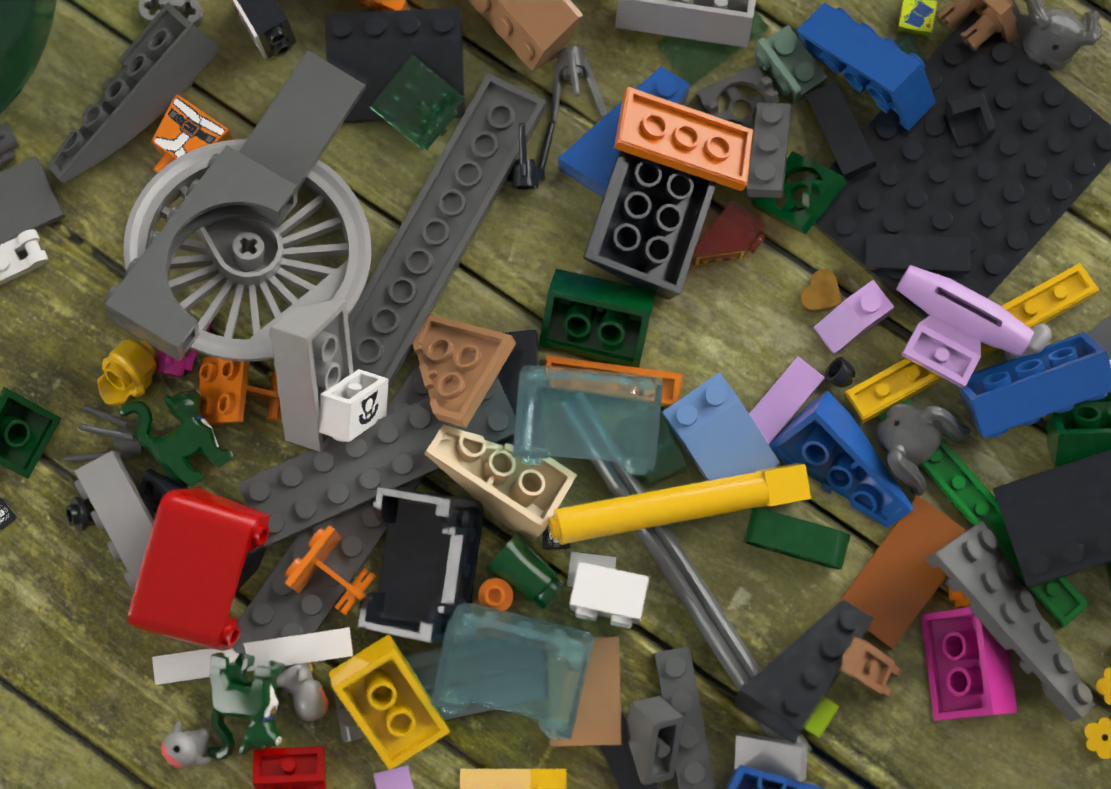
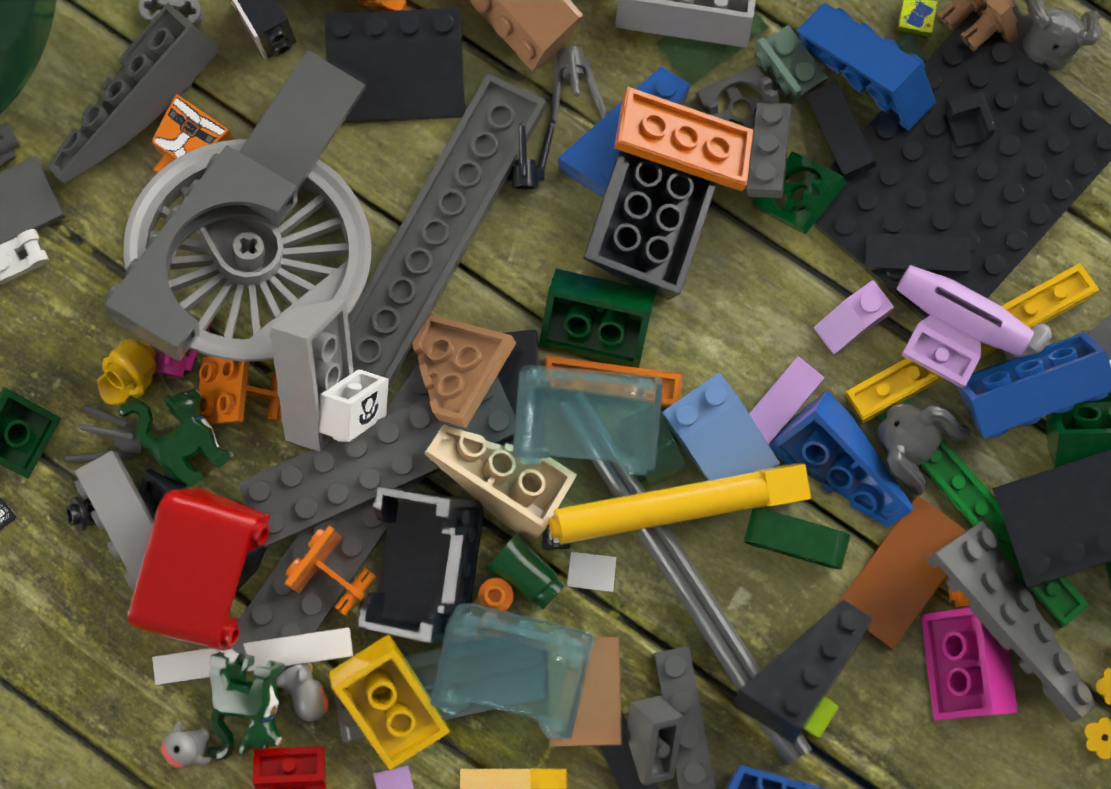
(418, 103): clear green plate -> none
(608, 595): white brick -> none
(730, 237): clear red slope -> none
(771, 755): light grey tile -> none
(821, 293): pearl gold tile -> none
(840, 373): black hinge -> none
(869, 666): medium nougat hinge -> none

